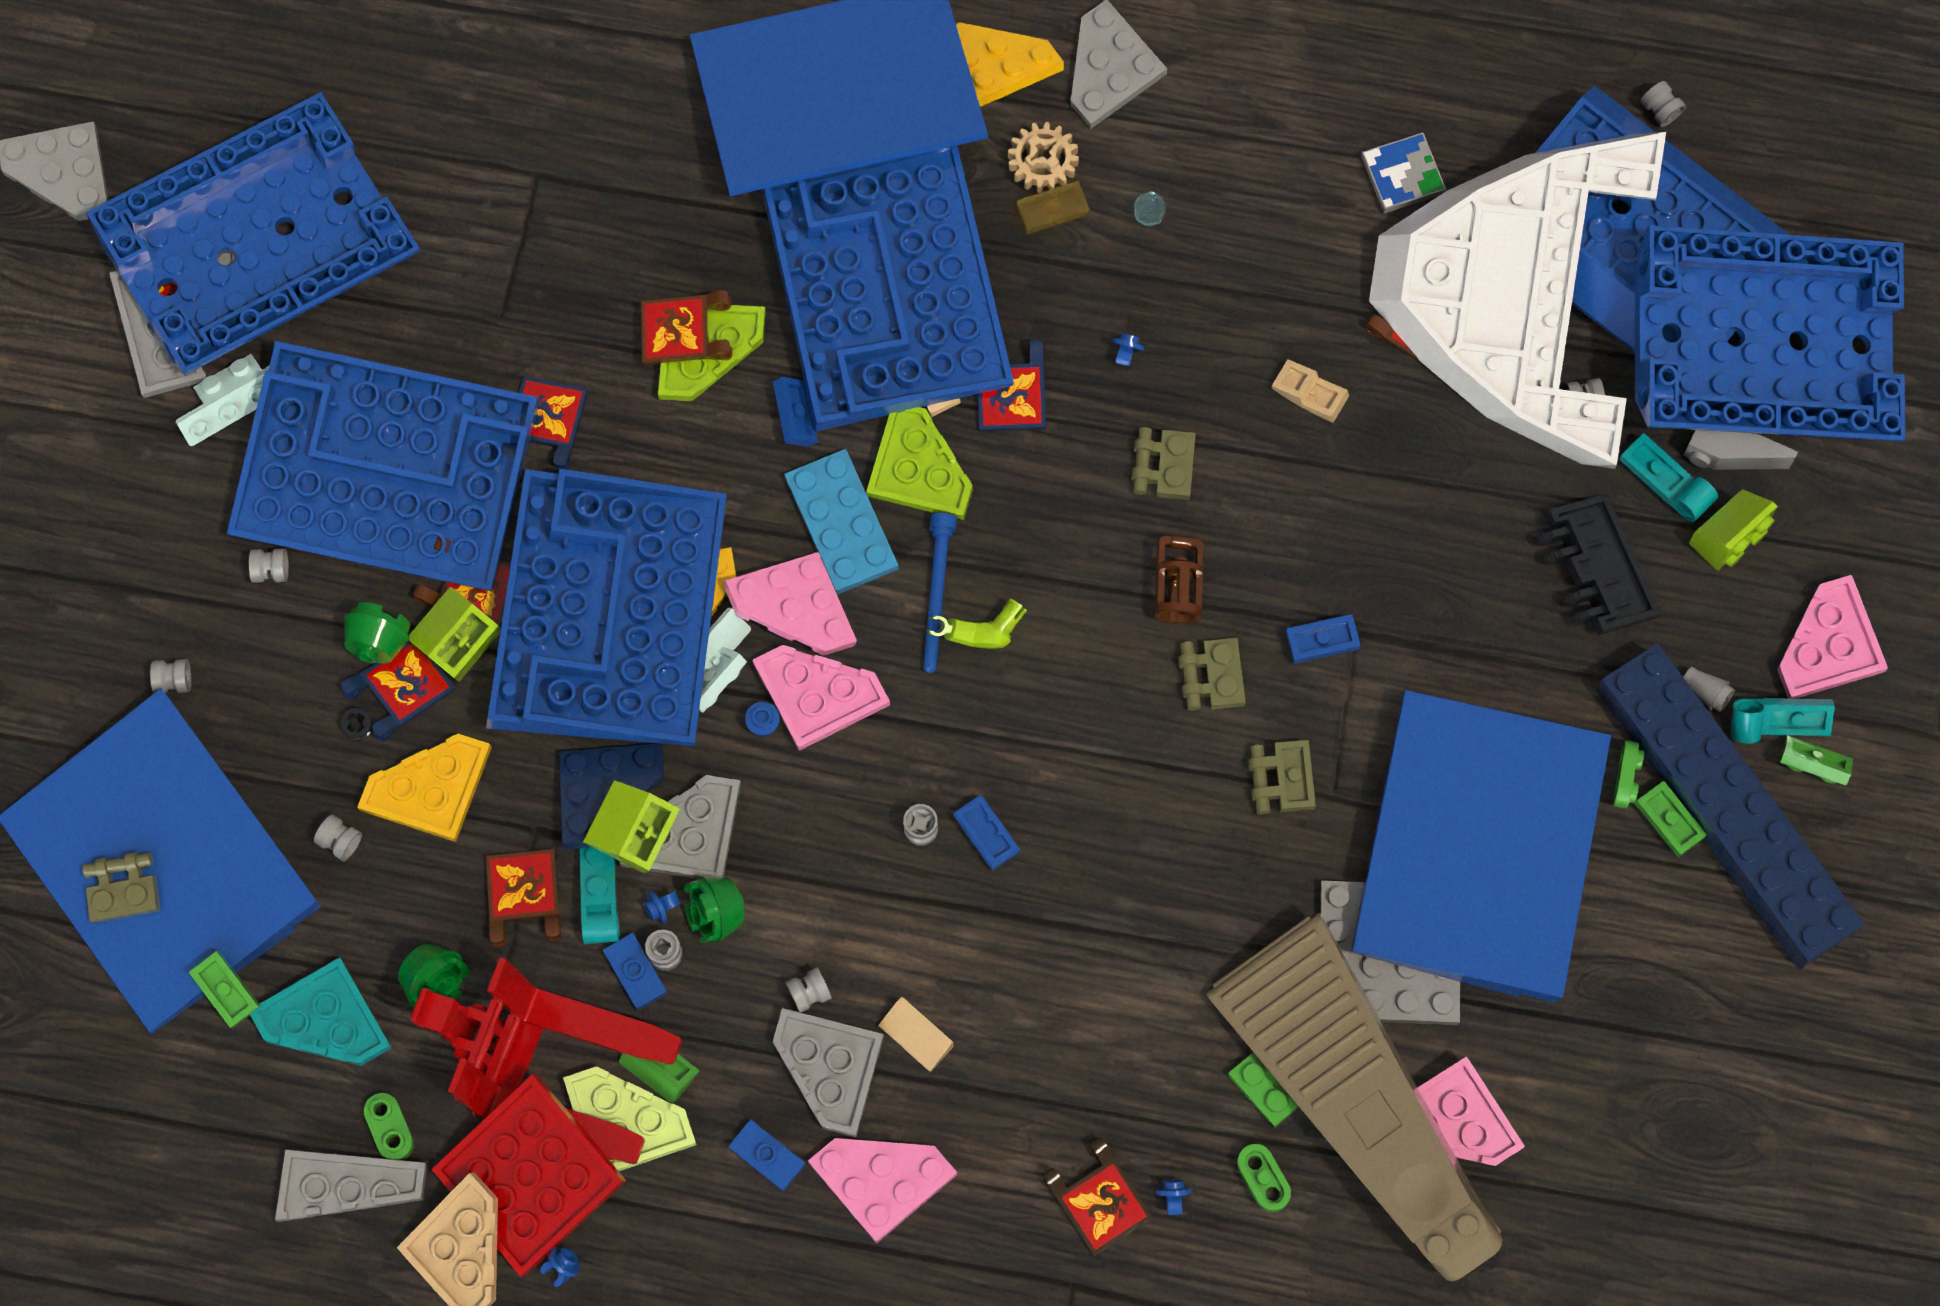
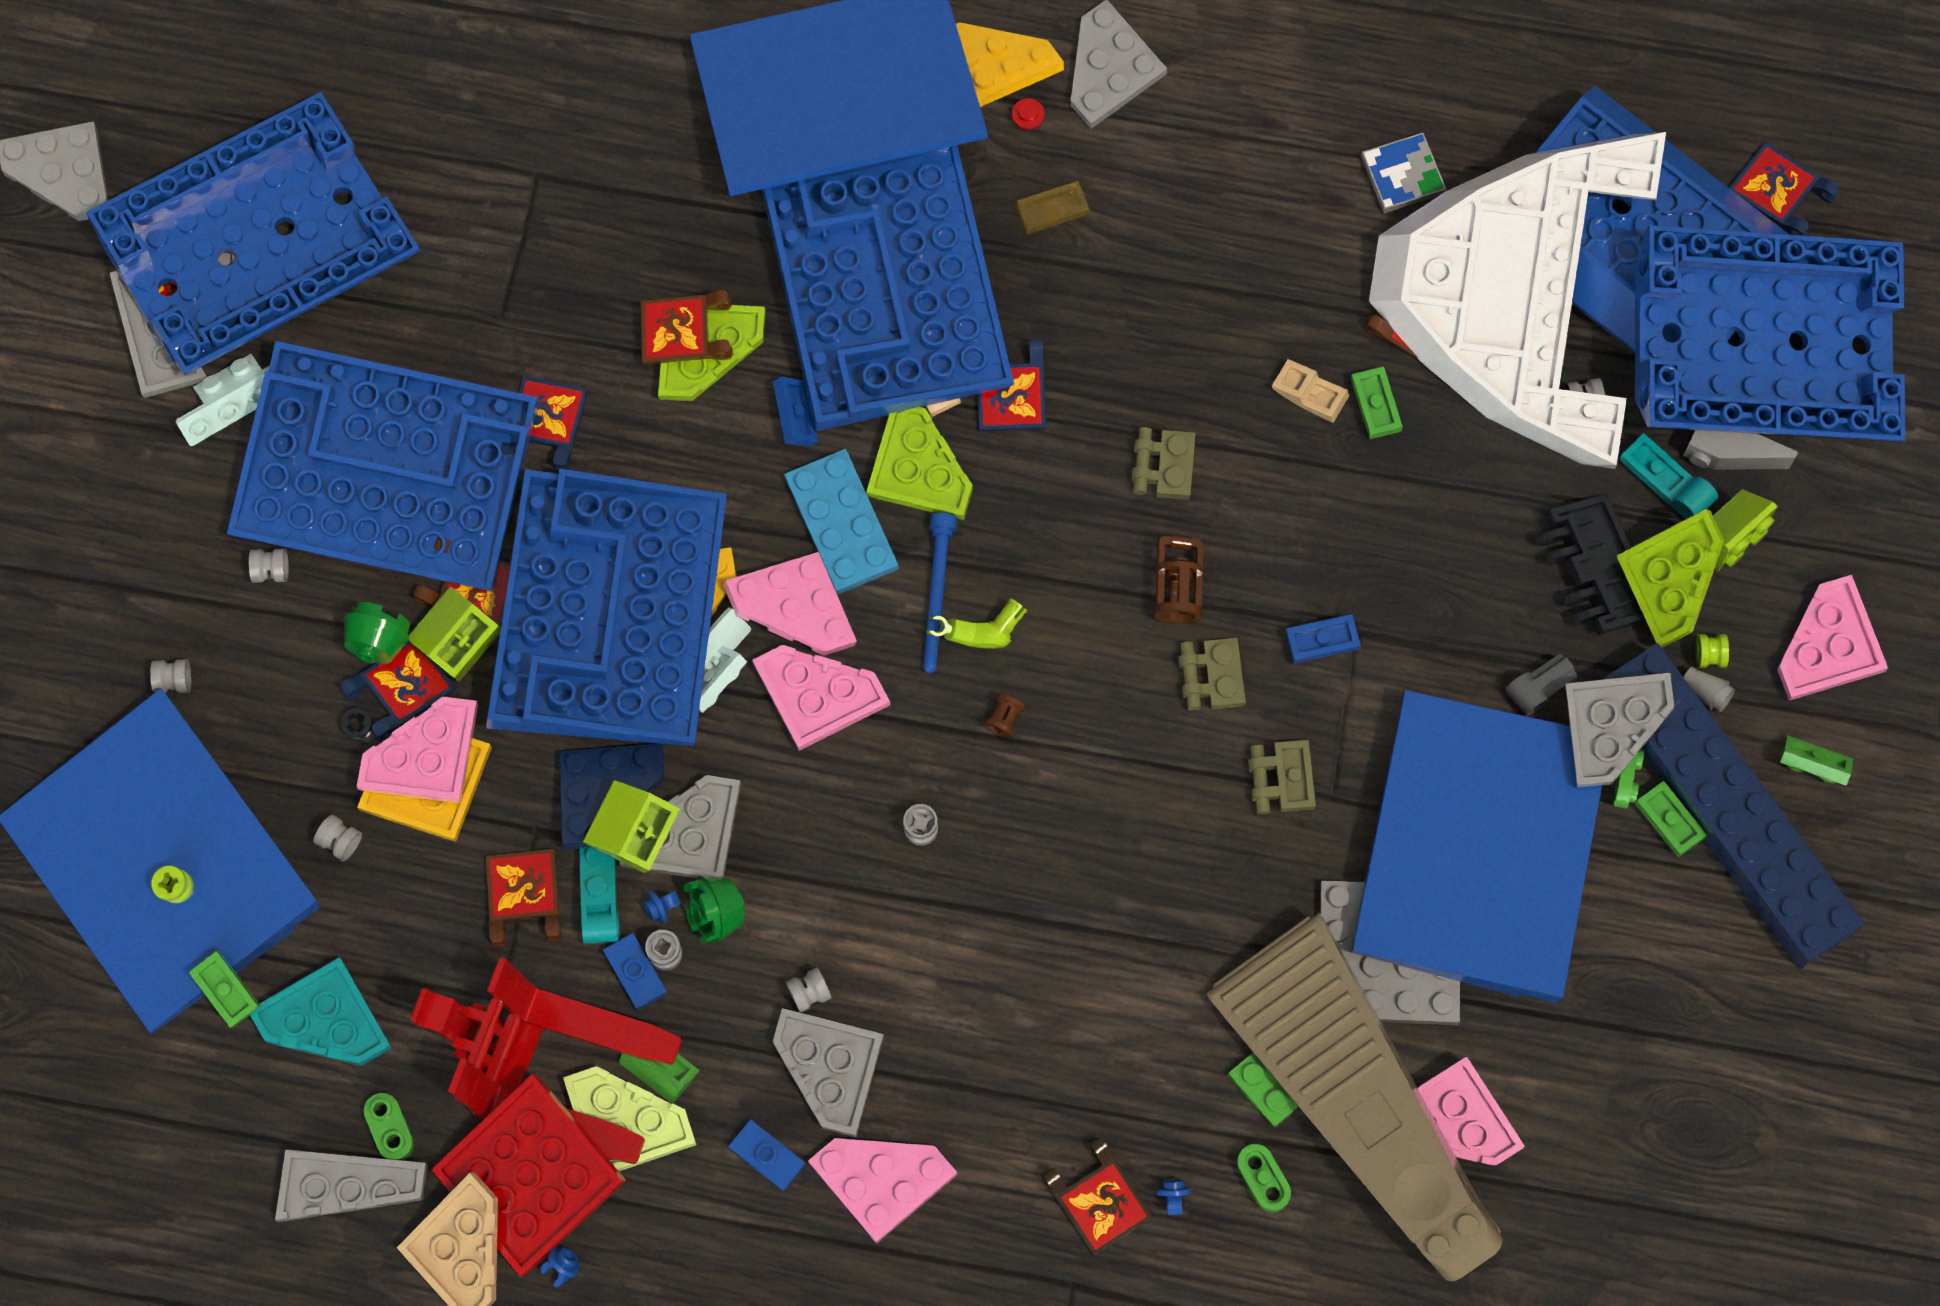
(121, 898): olive plate -> none
(179, 888): none -> lime wheel
(424, 755): none -> bright pink plate
(432, 969): green cone -> none
(762, 719): blue plate -> none
(916, 1034): tan slope -> none
(986, 832): blue plate -> none
(1004, 727): none -> reddish brown bush
(1028, 114): none -> red plate
(1045, 144): tan gear -> none
(1127, 346): blue plate -> none
(1149, 209): clear light blue tile -> none
(1376, 402): none -> bright green plate
(1534, 689): none -> dark grey piece
(1613, 722): none -> light grey plate
(1663, 103): light grey wheel -> none
(1673, 575): none -> lime plate
(1712, 650): none -> lime wheel
(1779, 185): none -> flag
(1780, 717): teal plate -> none

